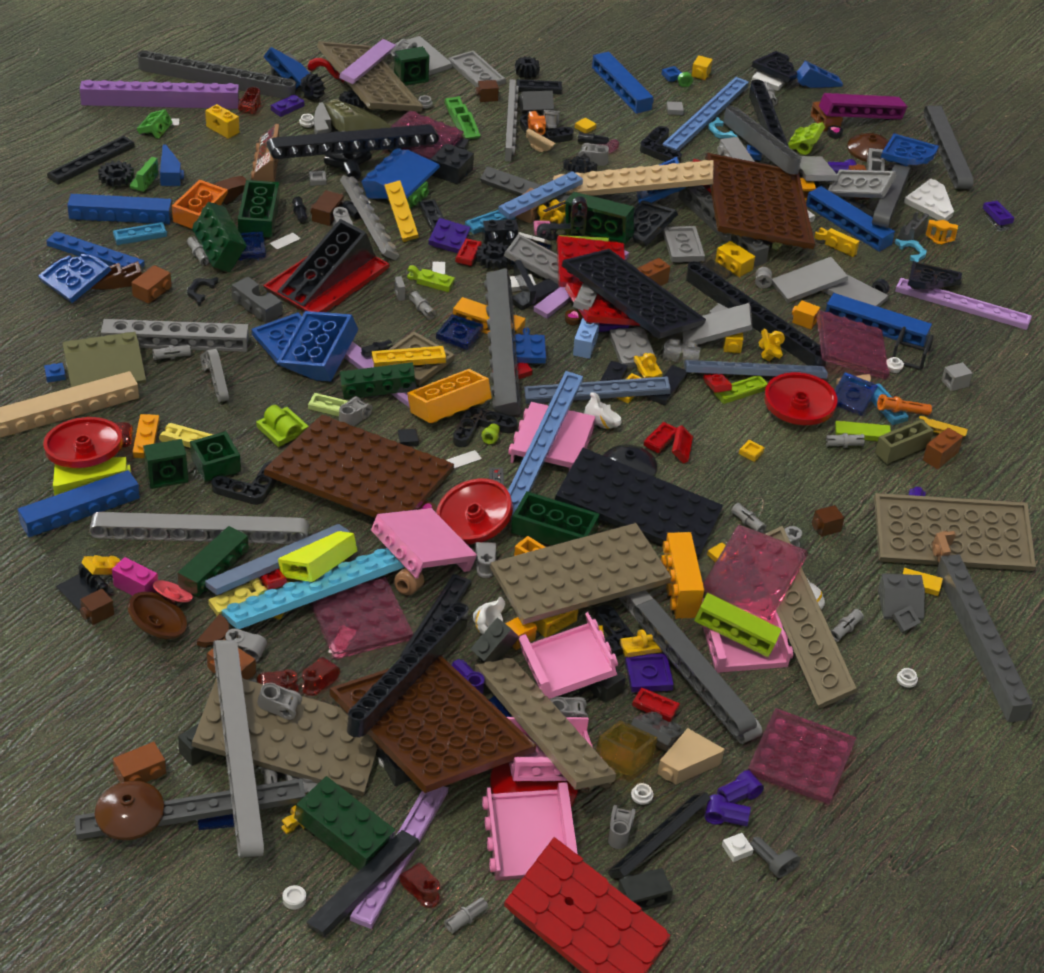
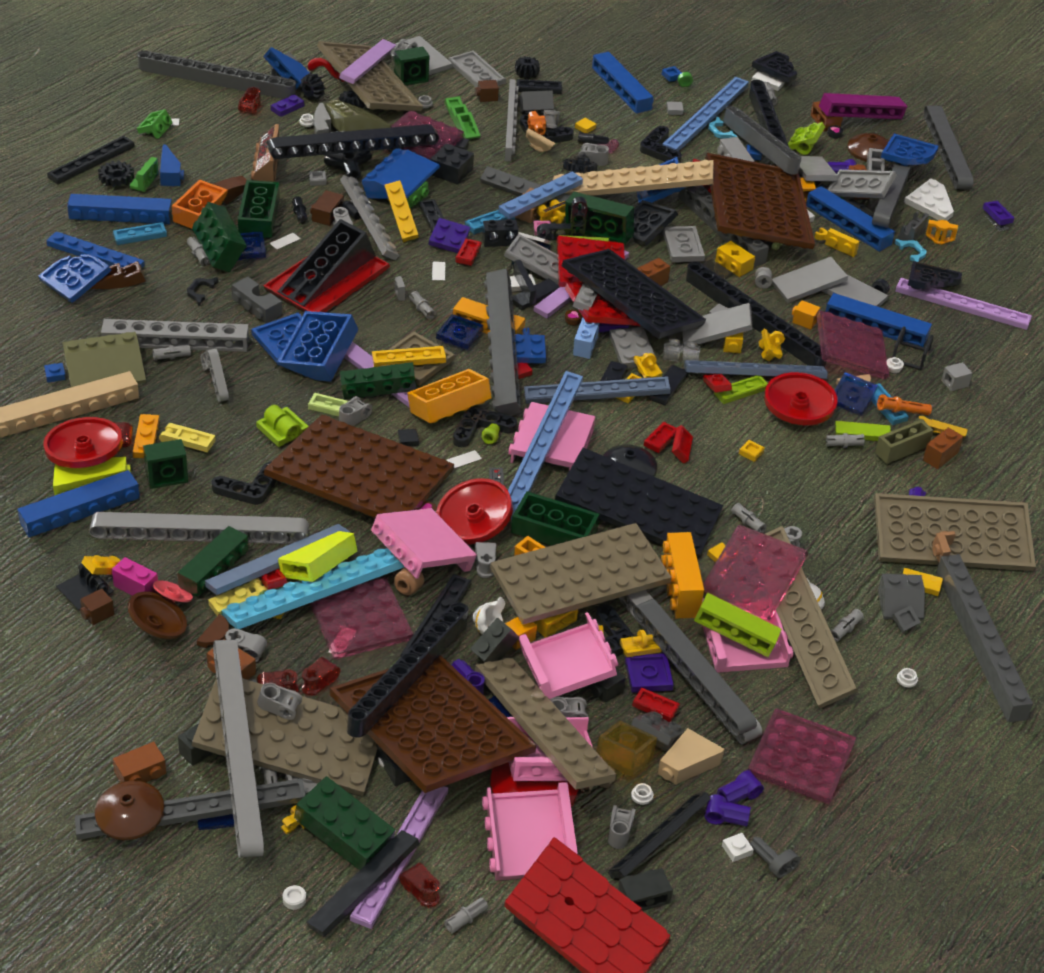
(151, 284): dark orange brick -> none
(159, 94): medium lavender brick -> none
(215, 456): dark green brick -> none
(222, 121): yellow brick -> none
(376, 346): black axle -> none
(431, 279): lime plate -> none
(493, 255): black gear -> none
(603, 414): white hair -> none
(701, 67): yellow brick -> none
(816, 77): blue slope -> none
(828, 521): reddish brown brick -> none

